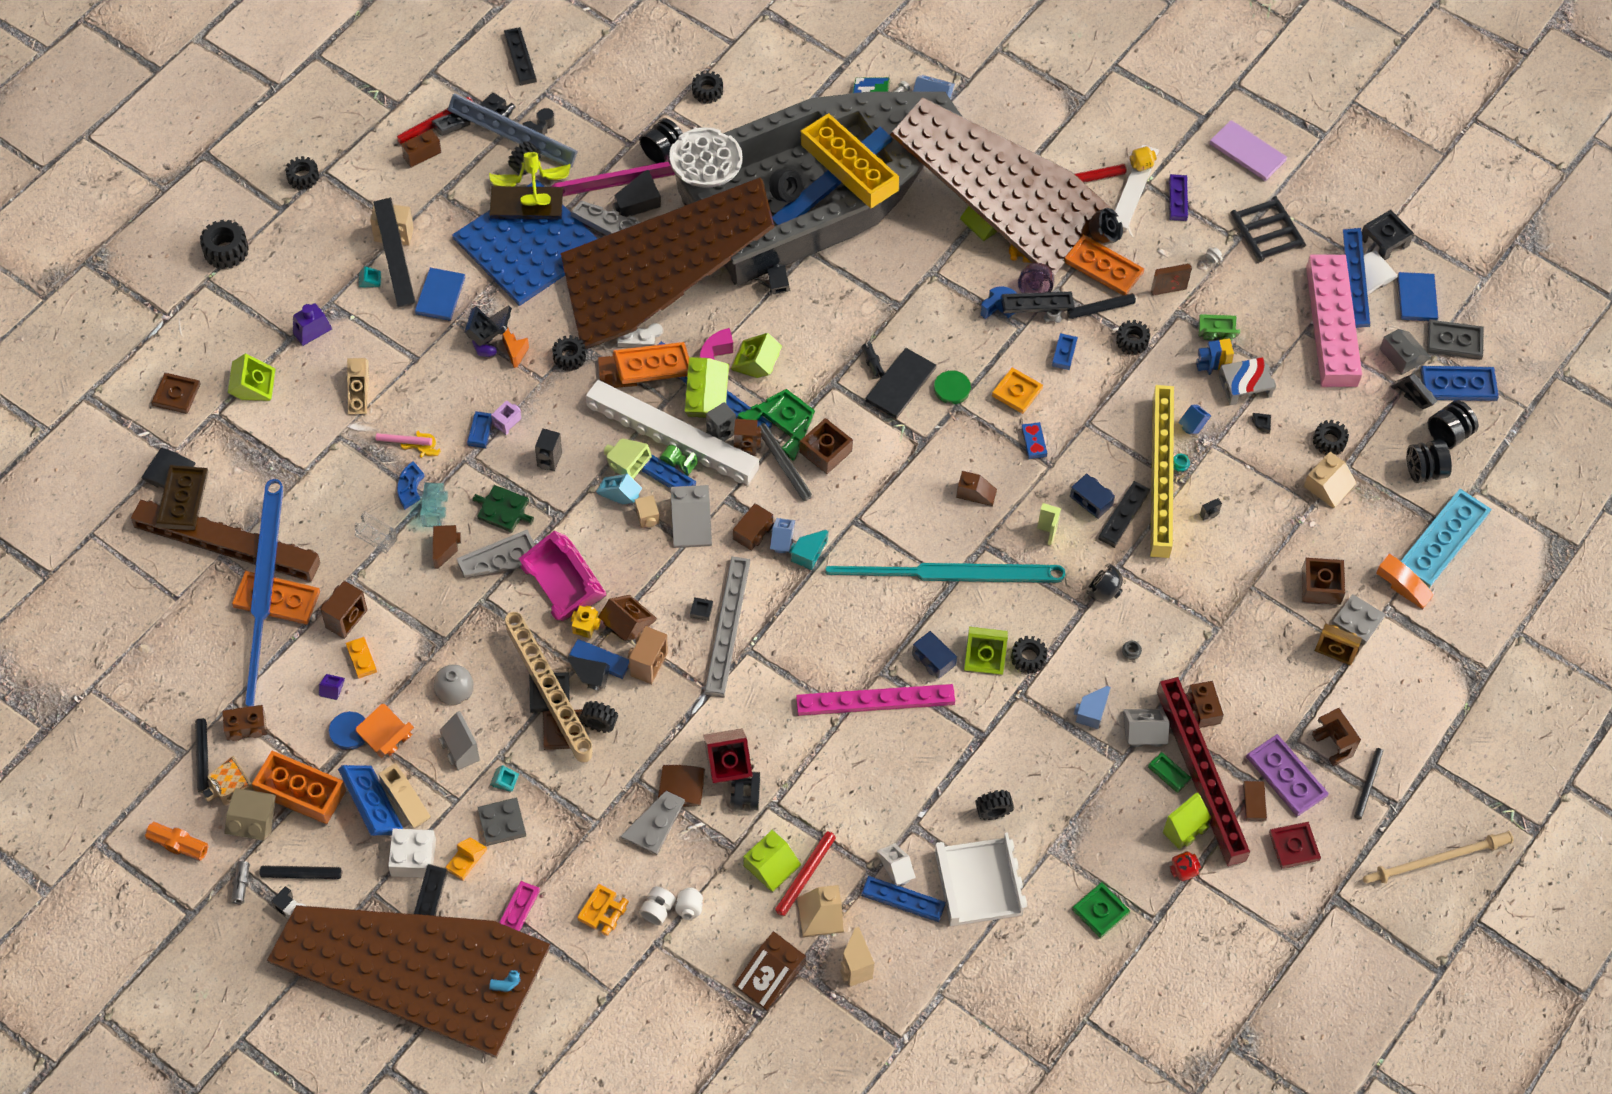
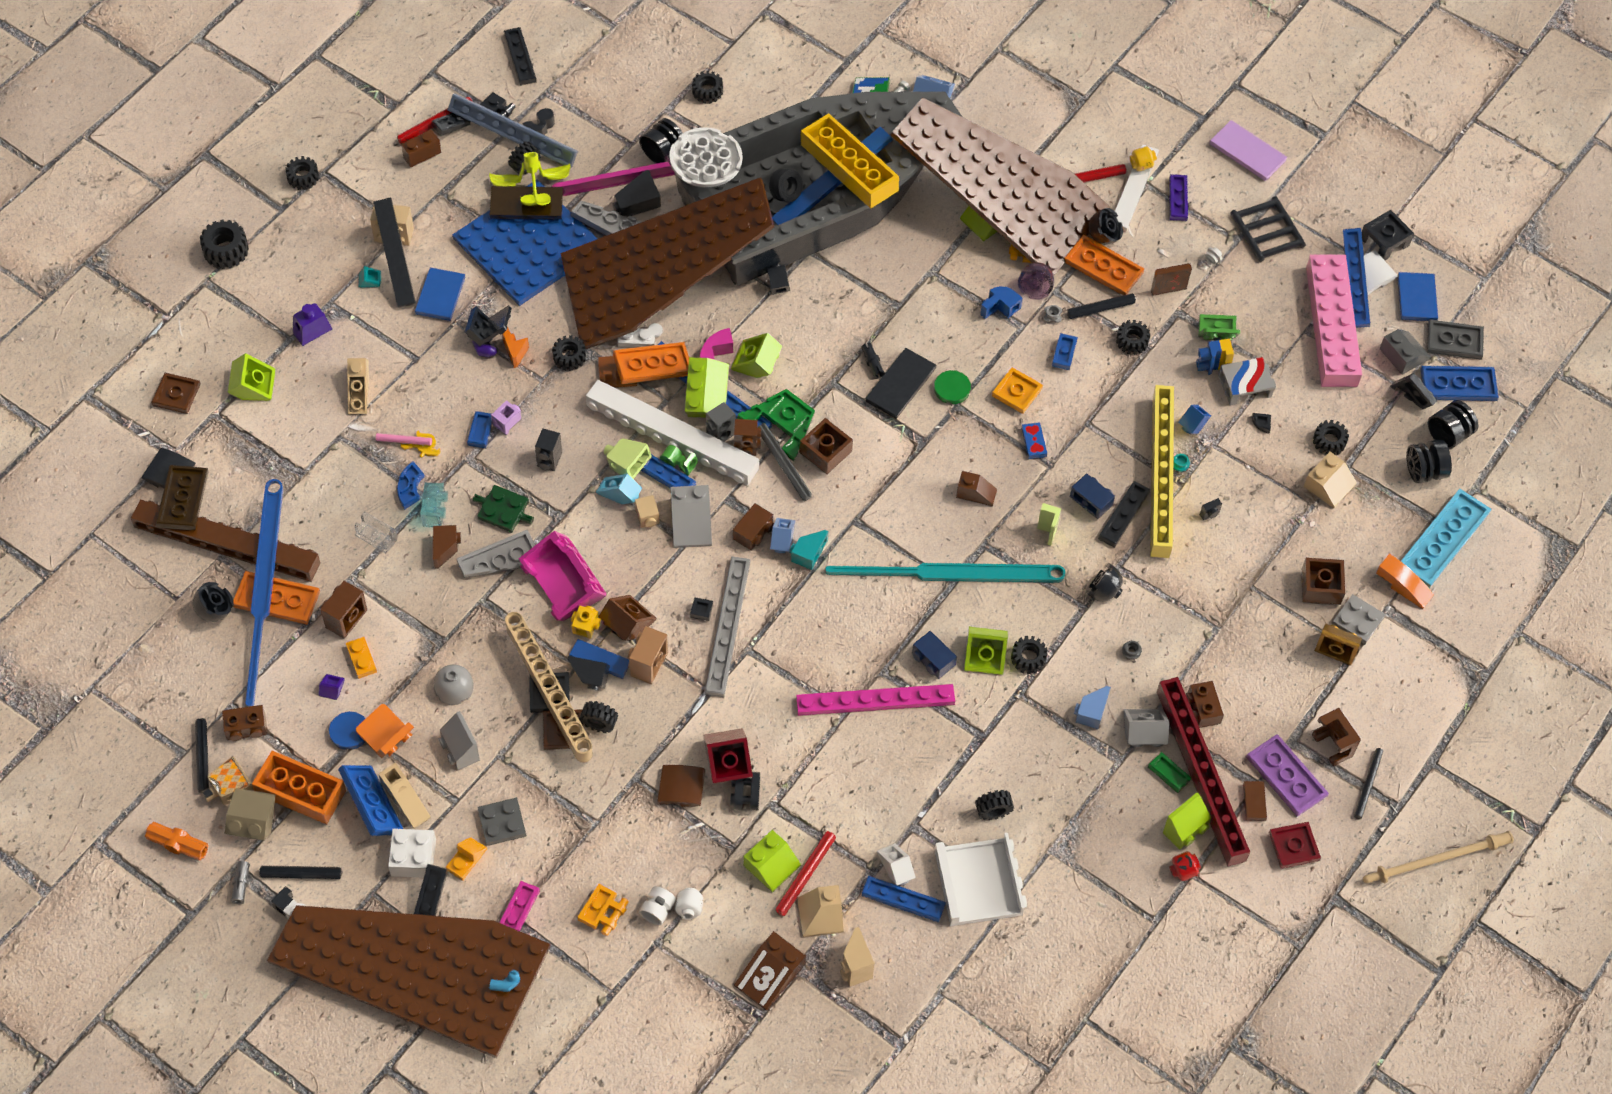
(212, 602): none -> black cylinder
(504, 778): teal slope -> none
(655, 823): light grey wing -> none
(1037, 302): black tile -> none
(1100, 910): green tile -> none

